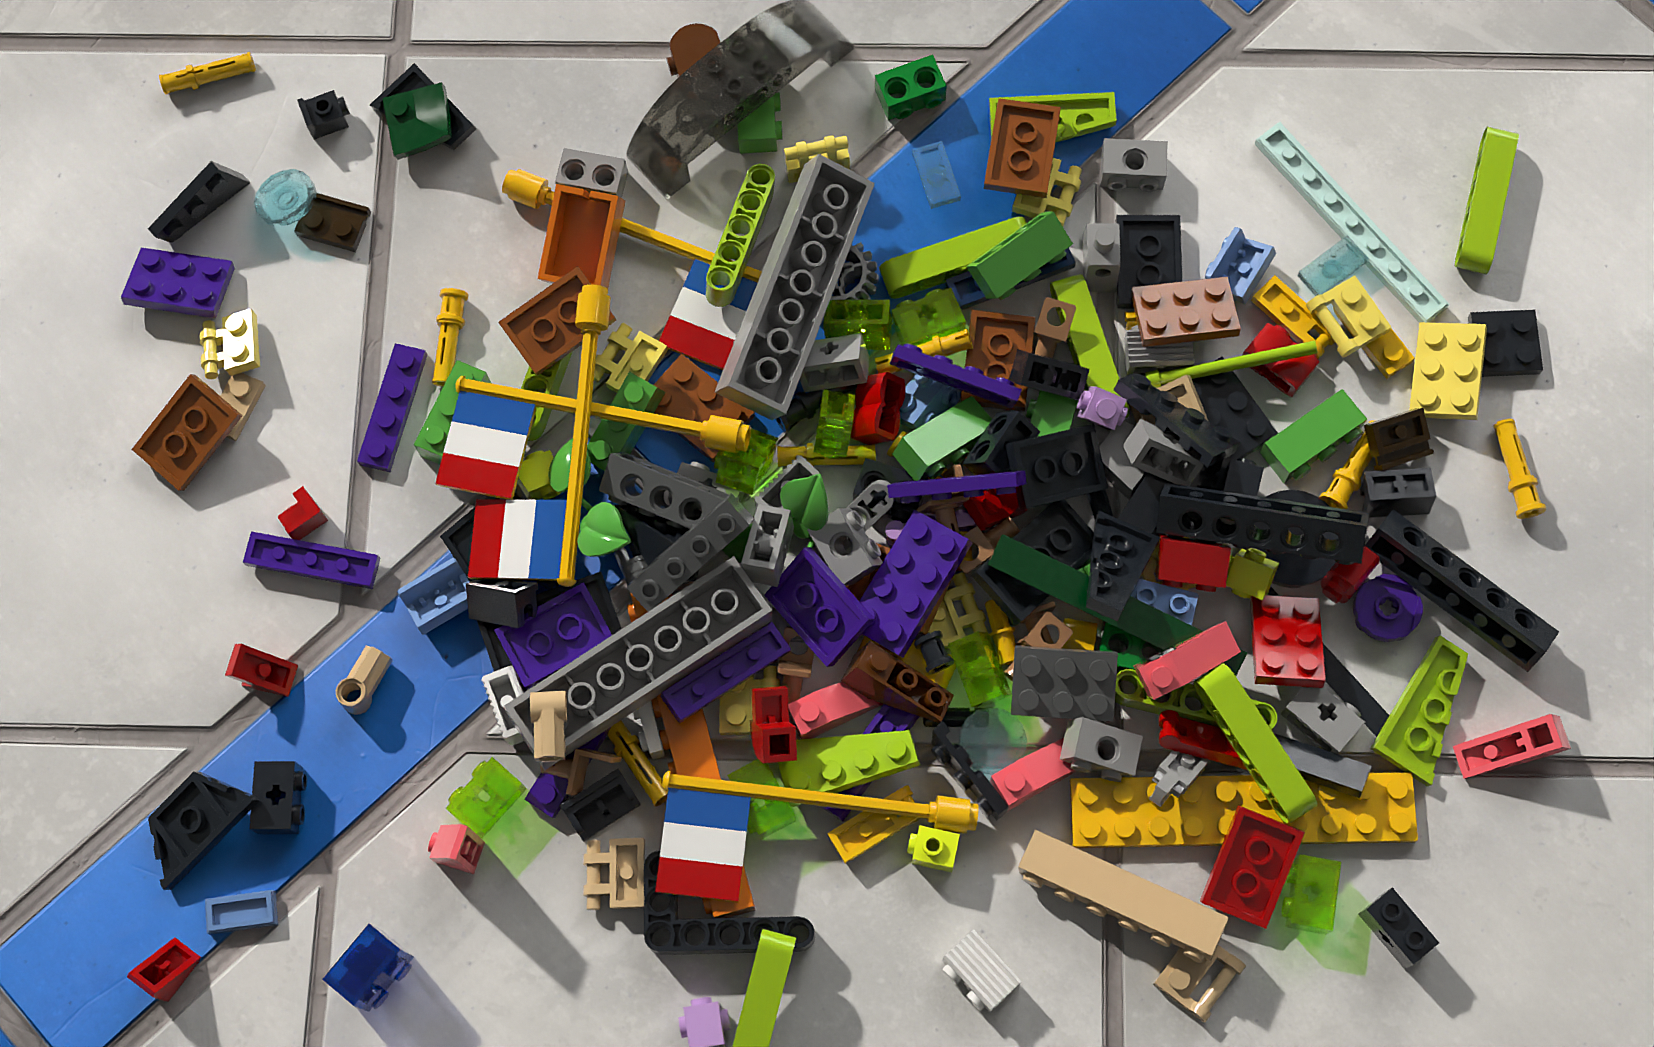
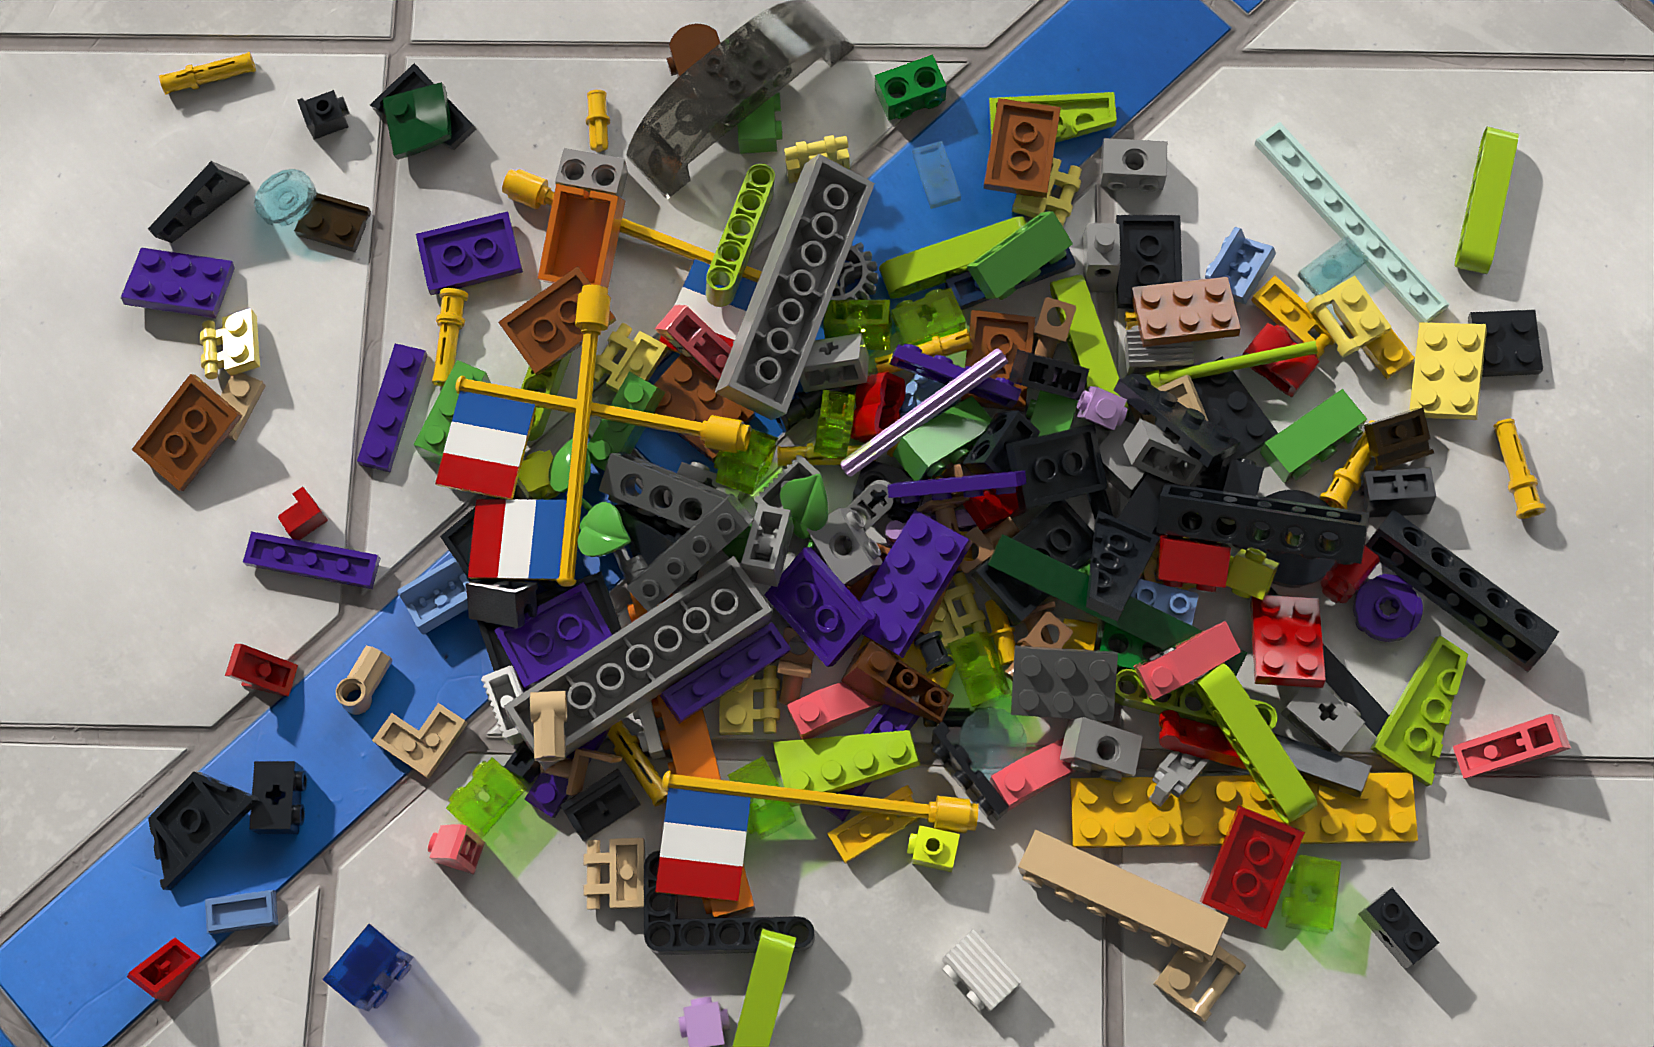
(423, 748): none -> tan plate
(469, 253): none -> dark purple plate
(523, 764): none -> black plate
(597, 120): none -> yellow axle
(695, 340): none -> coral slope
(770, 729): red brick -> none
(924, 412): none -> lavender axle

